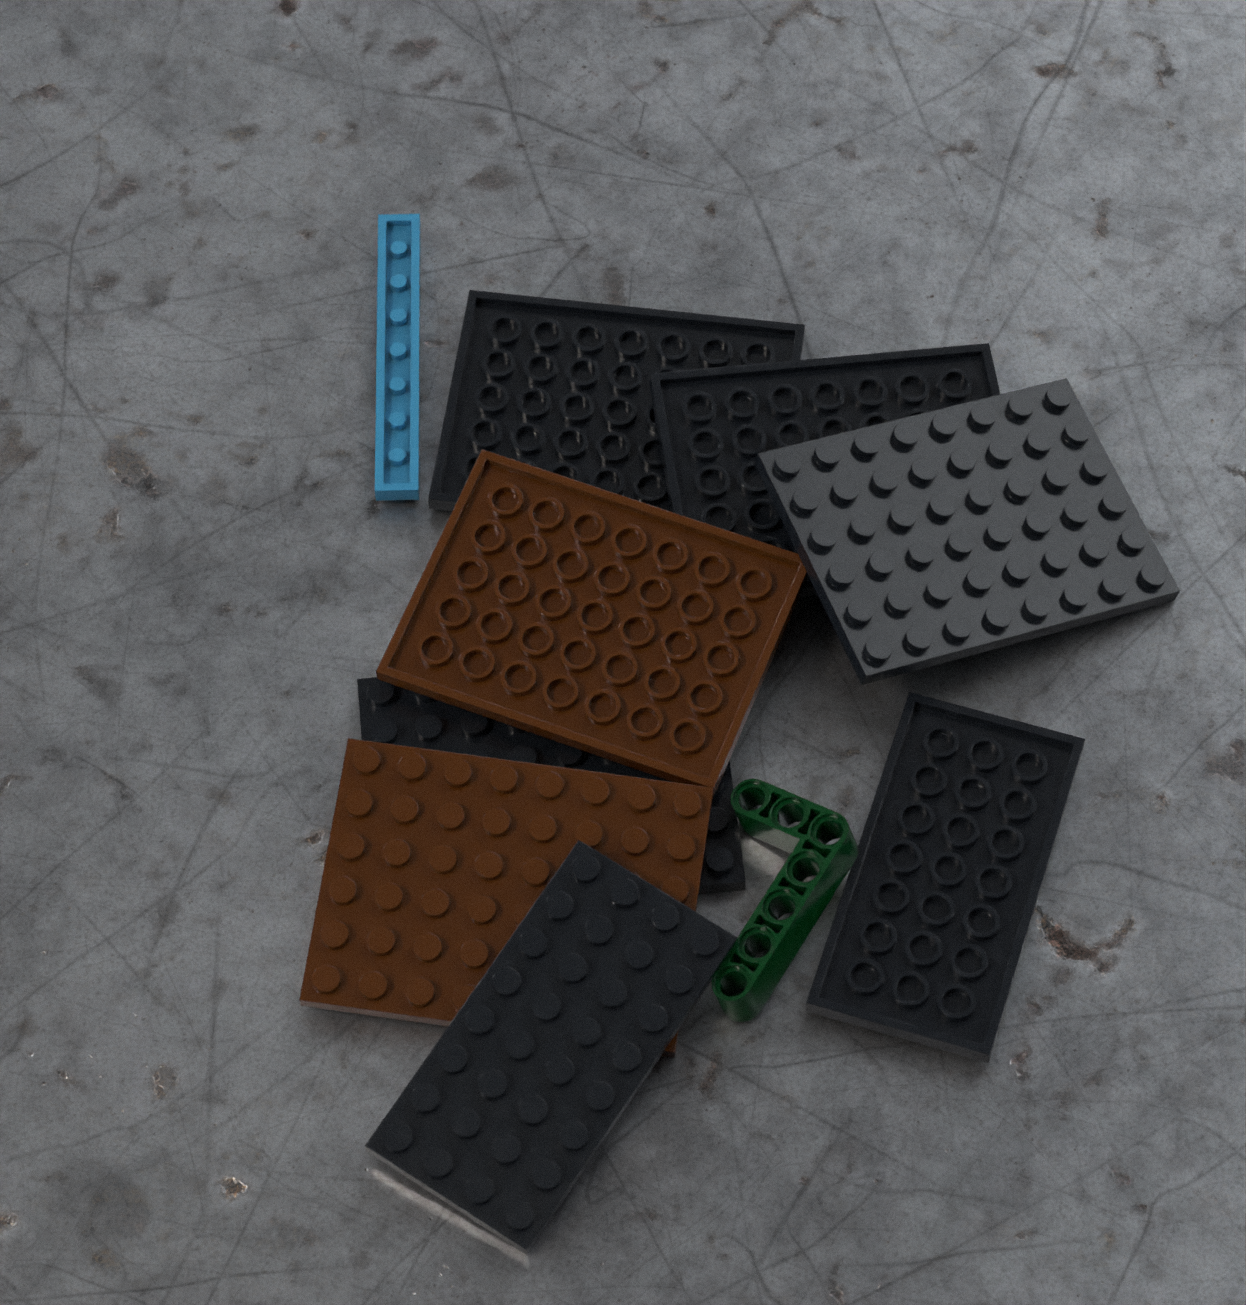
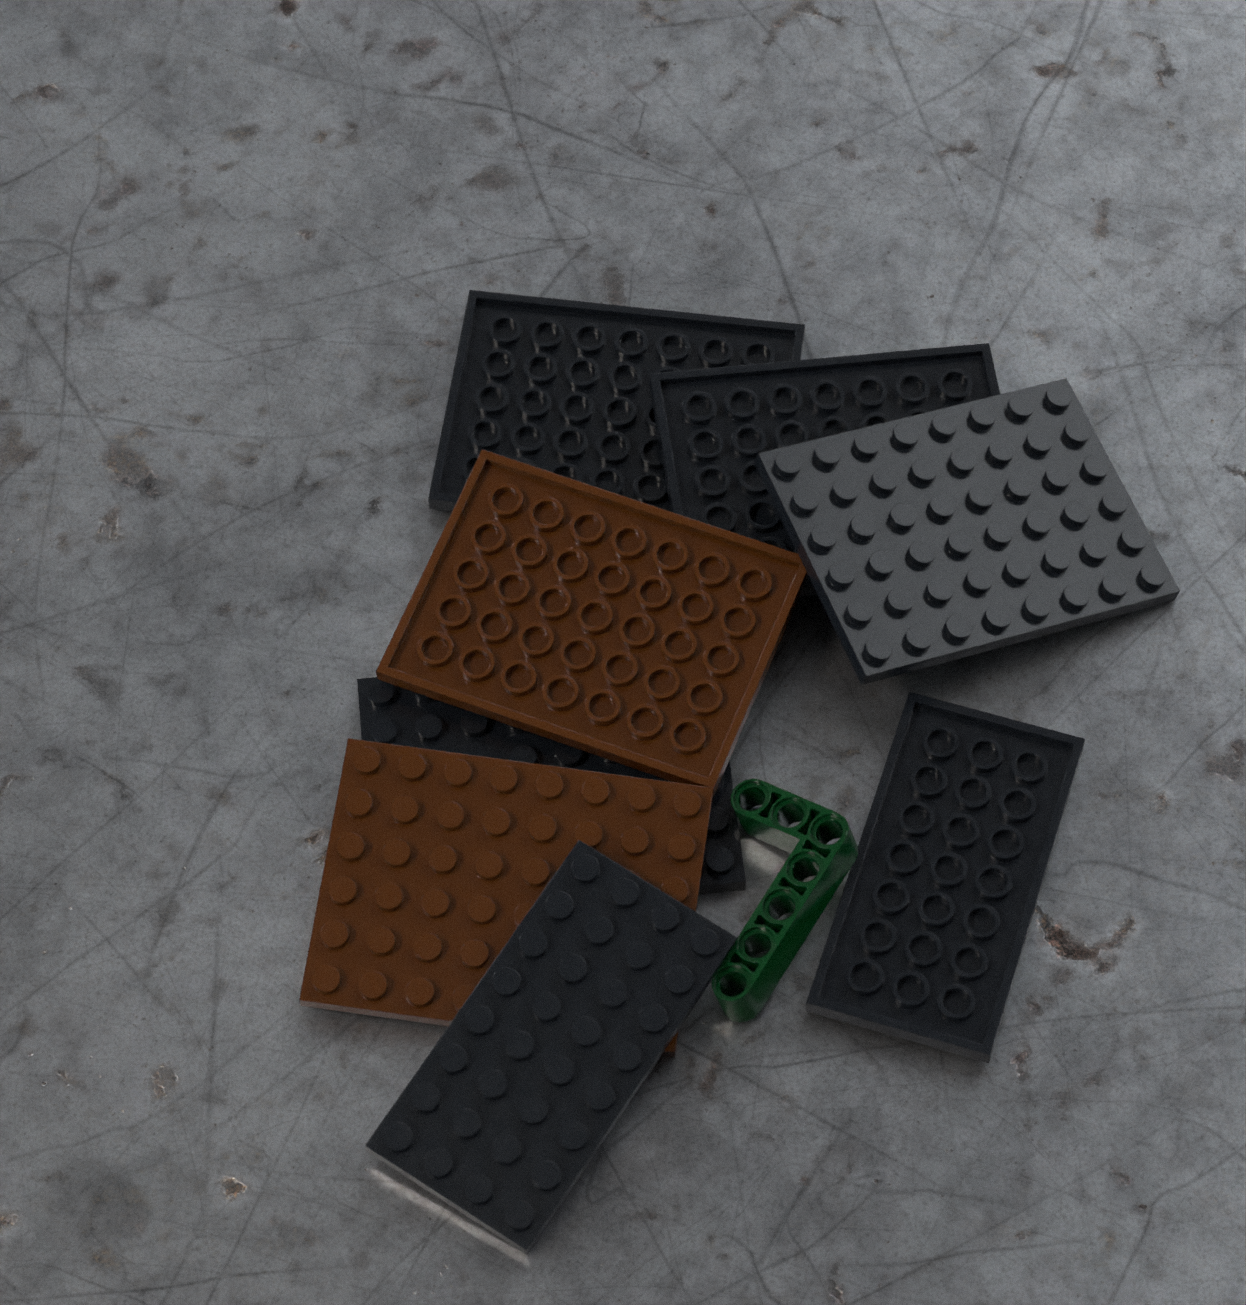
(398, 358): dark azure plate -> none

